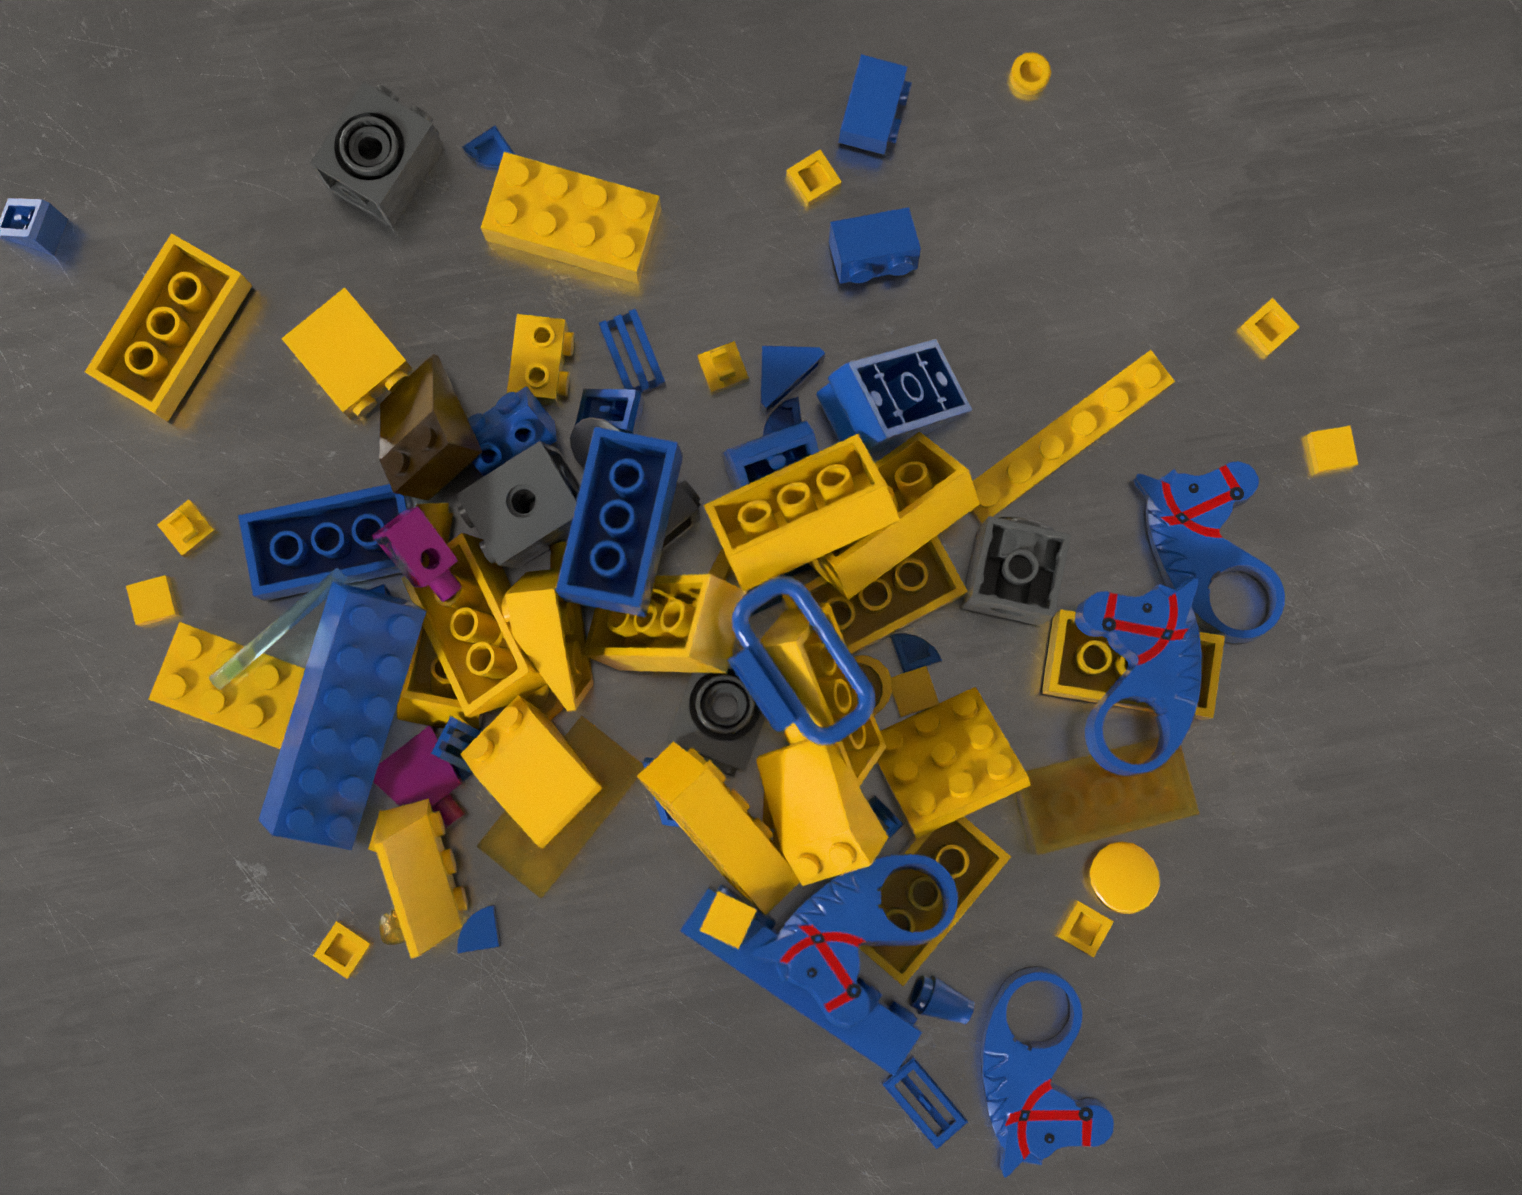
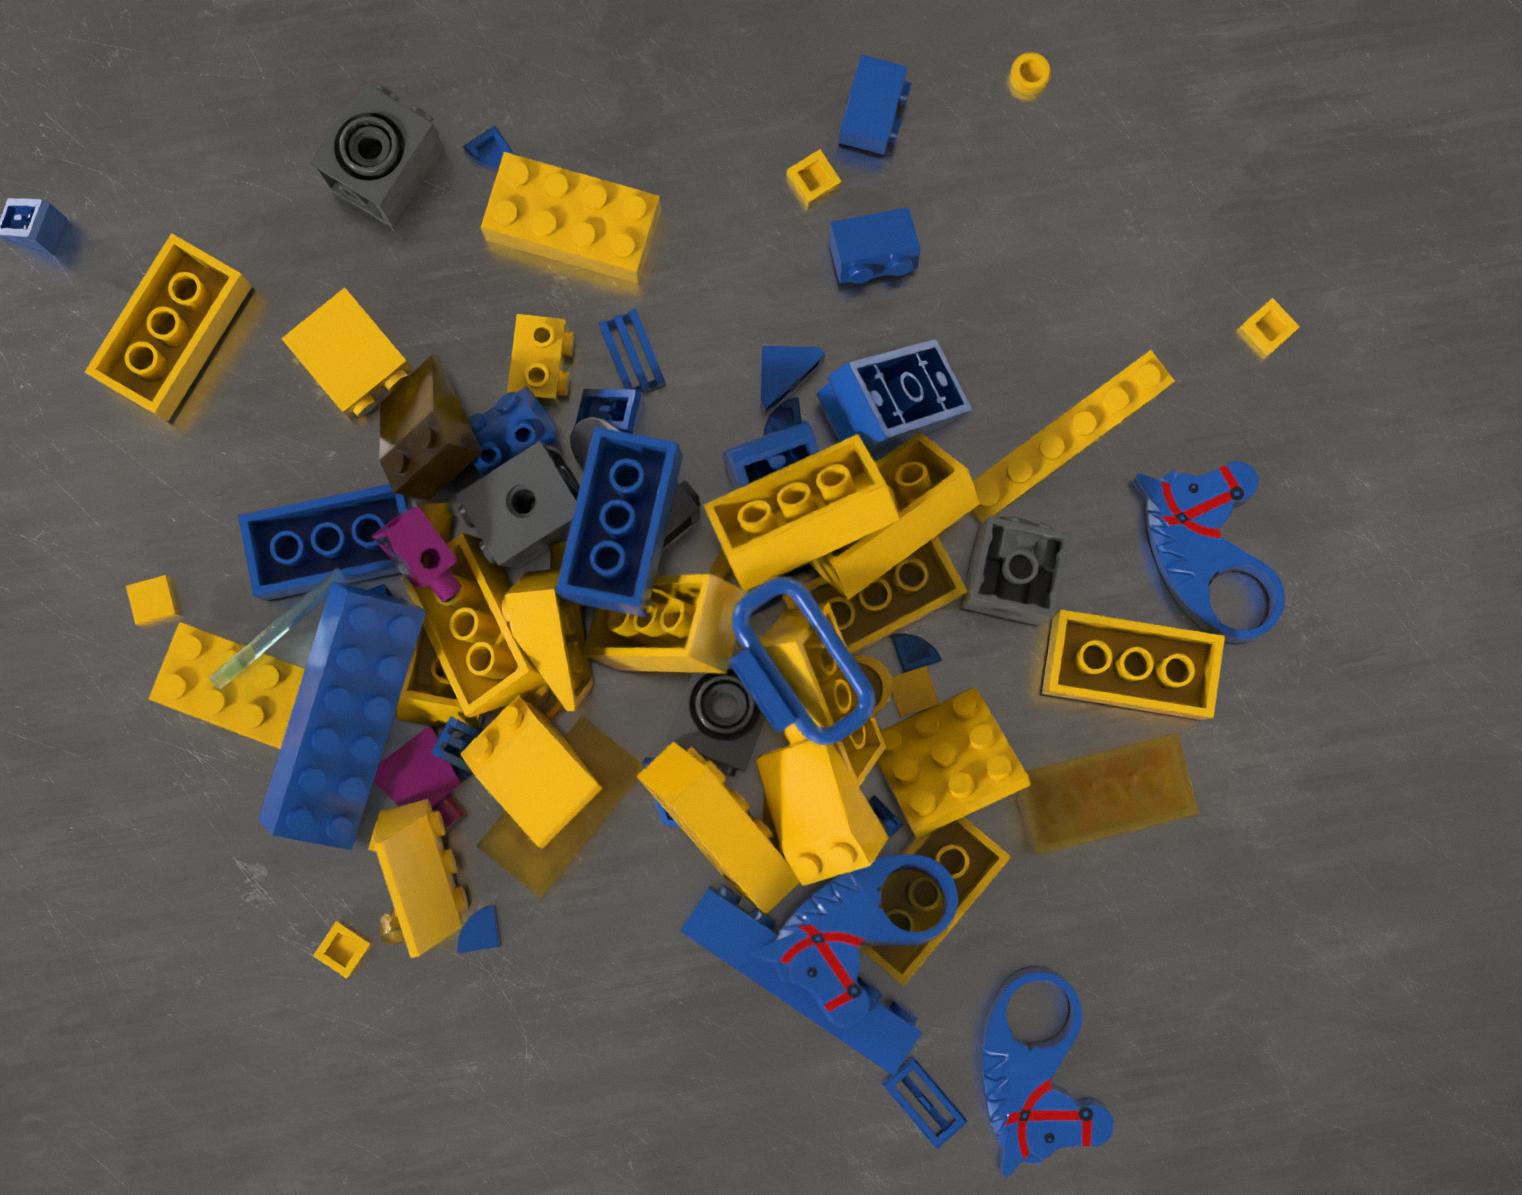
(187, 528): yellow tile -> none
(723, 368): yellow tile -> none
(728, 919): yellow tile -> none
(941, 1001): blue cone -> none
(1084, 928): yellow tile -> none
(1124, 877): yellow piece -> none
(1164, 665): blue animal -> none
(1332, 449): yellow tile -> none

